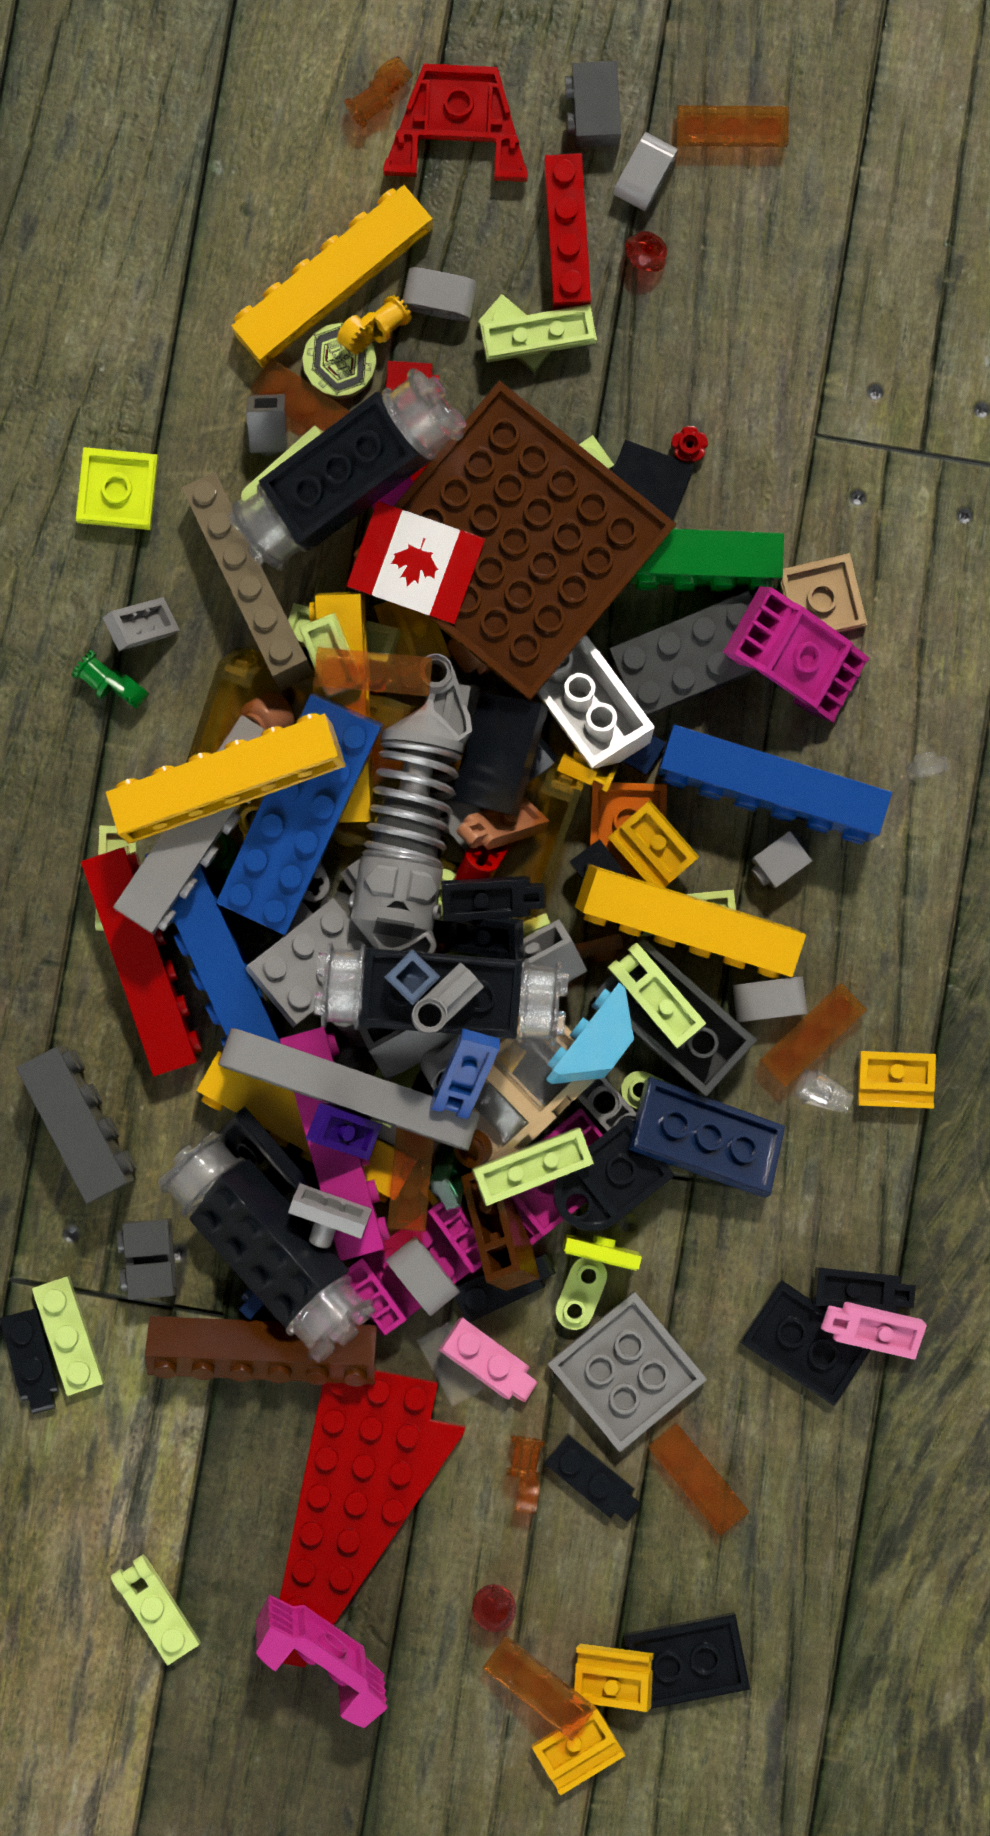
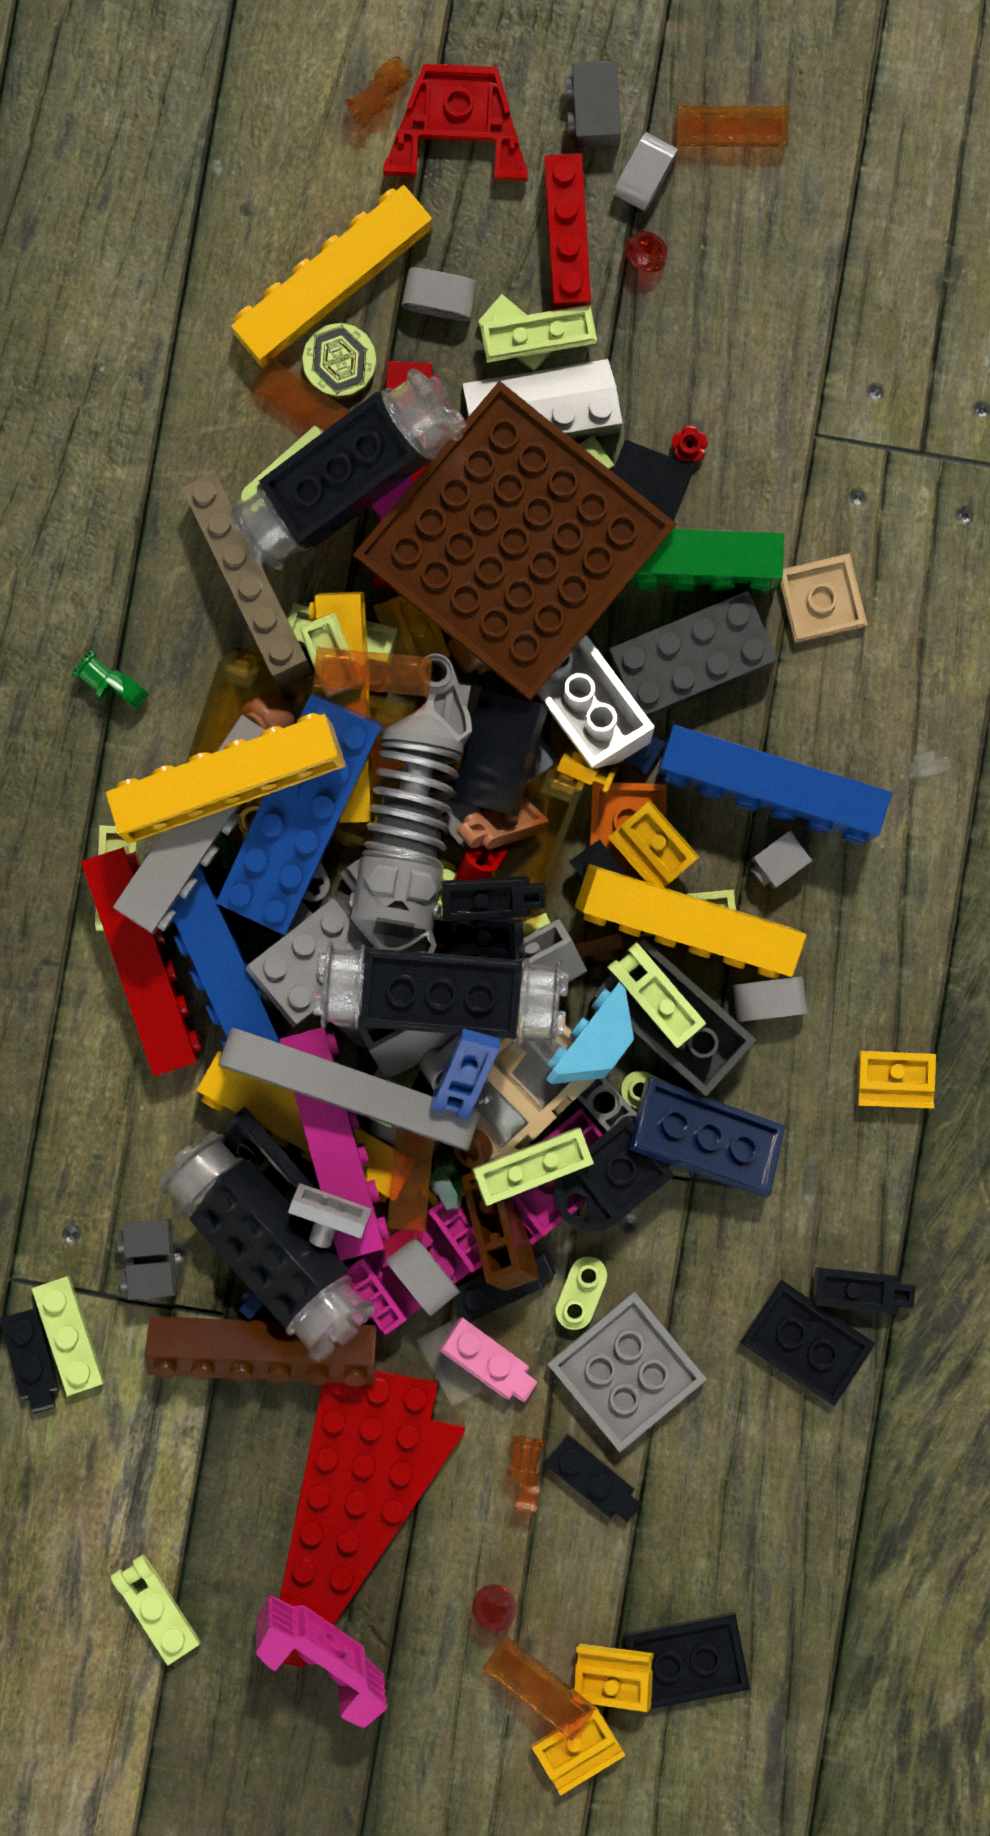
(76, 1122): dark grey brick -> none
(117, 488): neon yellow plate -> none
(141, 623): light grey tile -> none
(267, 424): dark grey brick -> none
(343, 1131): dark purple slope -> none
(375, 326): yellow connector -> none
(412, 977): sand blue slope -> none
(415, 562): sticker -> none
(448, 996): light grey piece -> none
(572, 397): none -> white slope
(602, 1250): neon yellow plate -> none
(698, 1478): clear orange plate -> none
(796, 652): dark pink plate -> none
(812, 1034): clear orange plate -> none
(821, 1091): clear cone -> none
(875, 1329): bright pink hinge -> none

